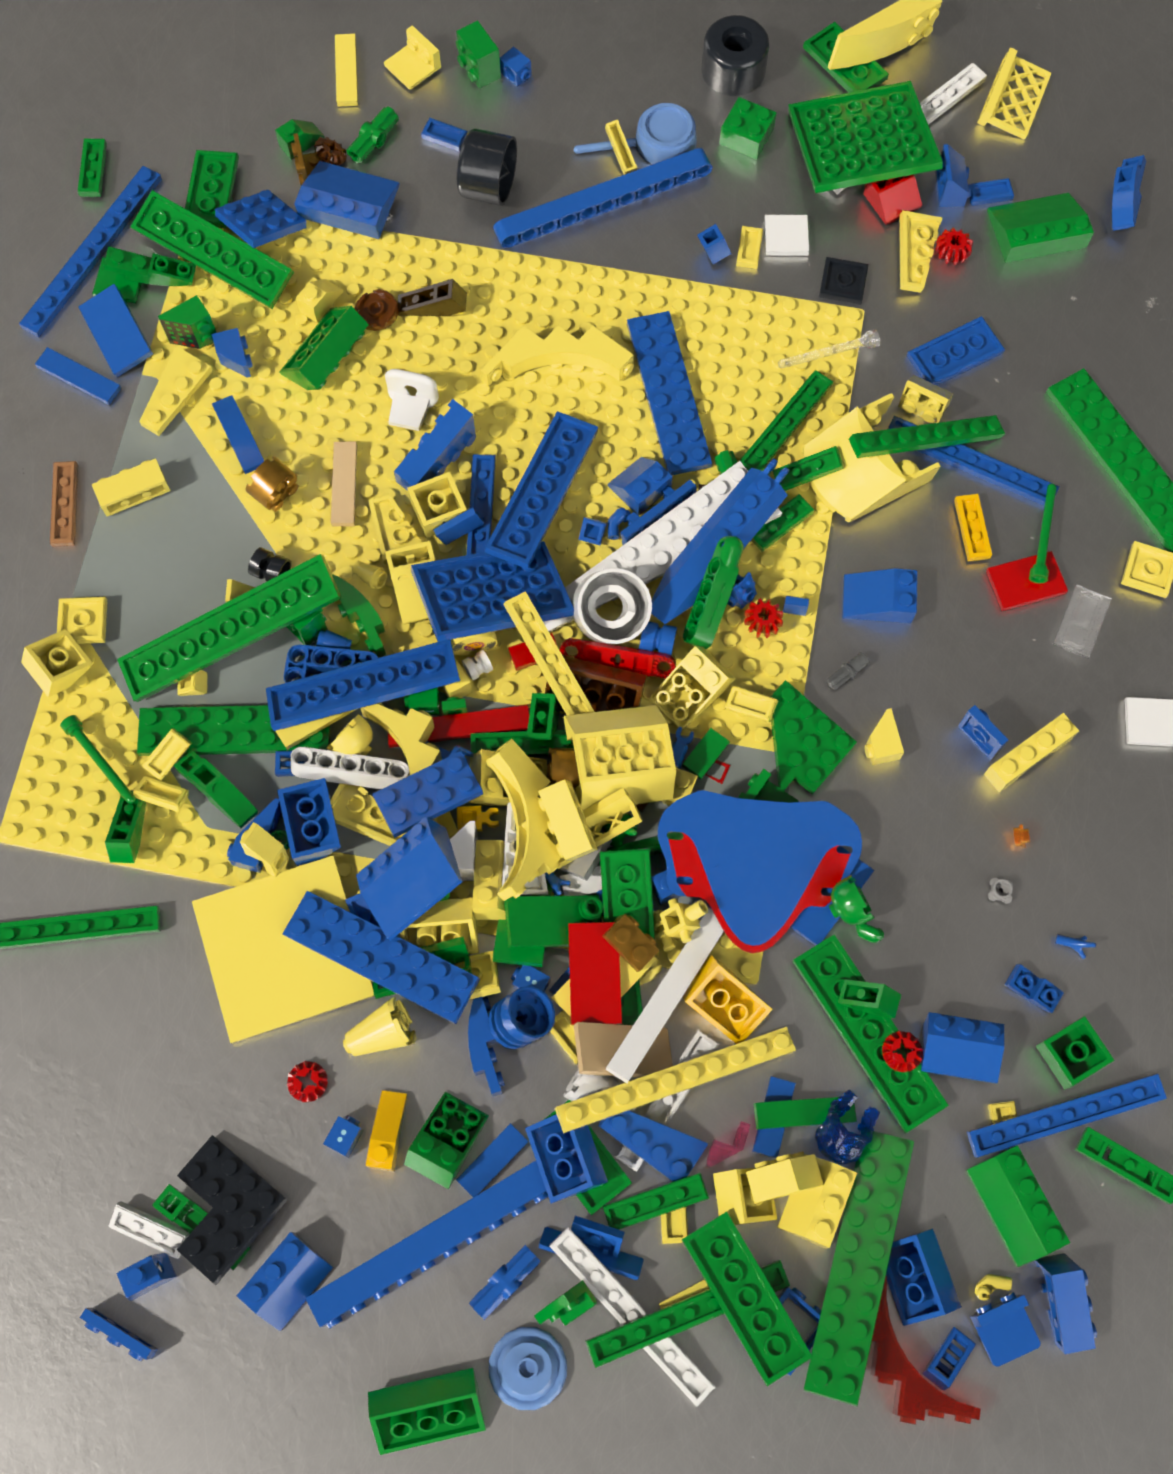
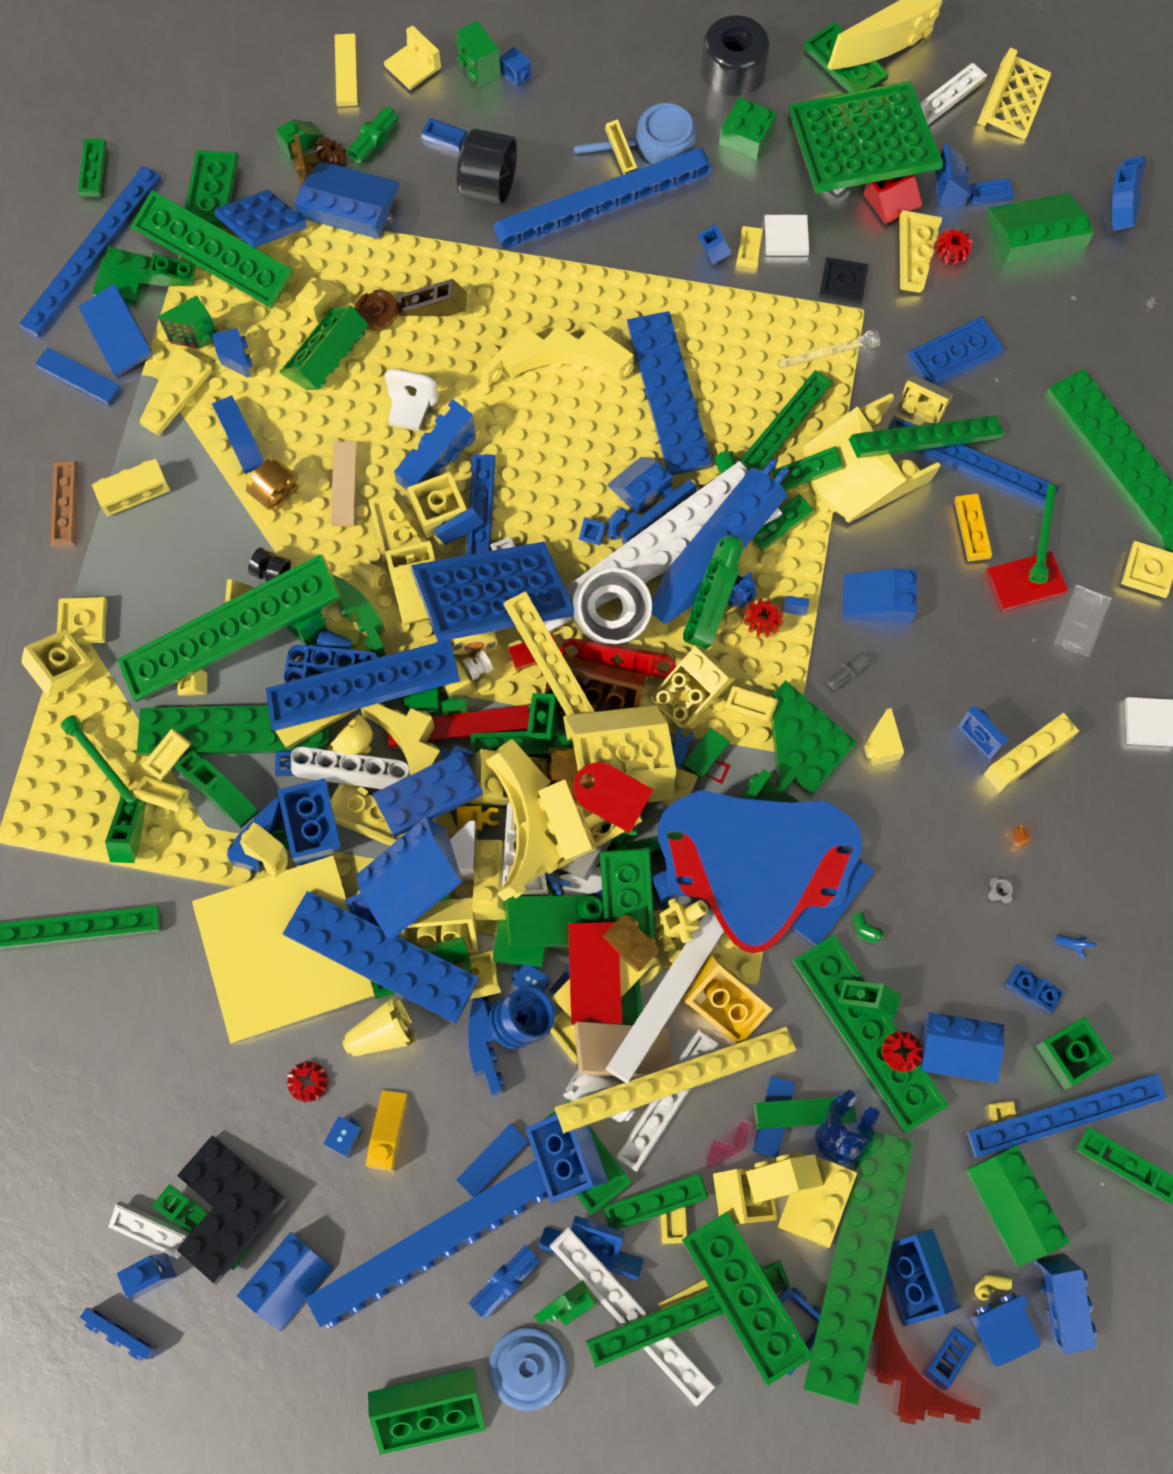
(445, 1140): green slope -> none
(541, 490): blue plate -> none
(612, 796): none -> red tile
(658, 638): blue wheel -> none
(658, 1145): blue wing -> none
(850, 902): green cylinder -> none

